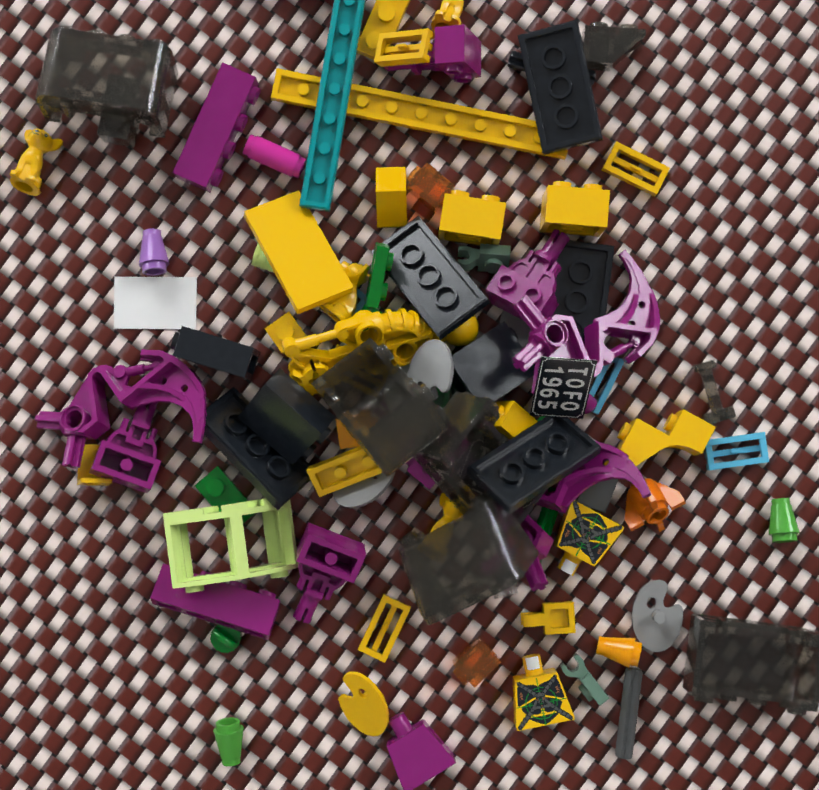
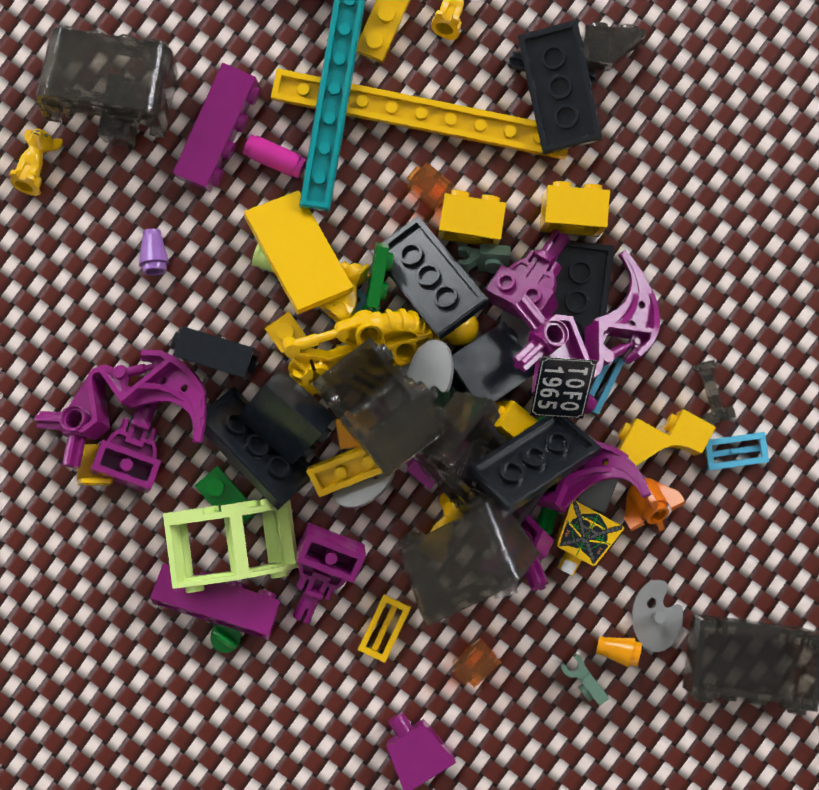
(155, 302): white sticker -> none
(229, 740): bright green cone -> none
(366, 710): yellow piece -> none
(391, 197): yellow slope -> none
(402, 53): yellow tile -> none
(454, 52): magenta brick -> none
(539, 696): torso -> none
(555, 618): yellow plate -> none
(628, 713): dark grey axle -> none
(647, 161): yellow tile -> none
(782, 521): bright green cone -> none

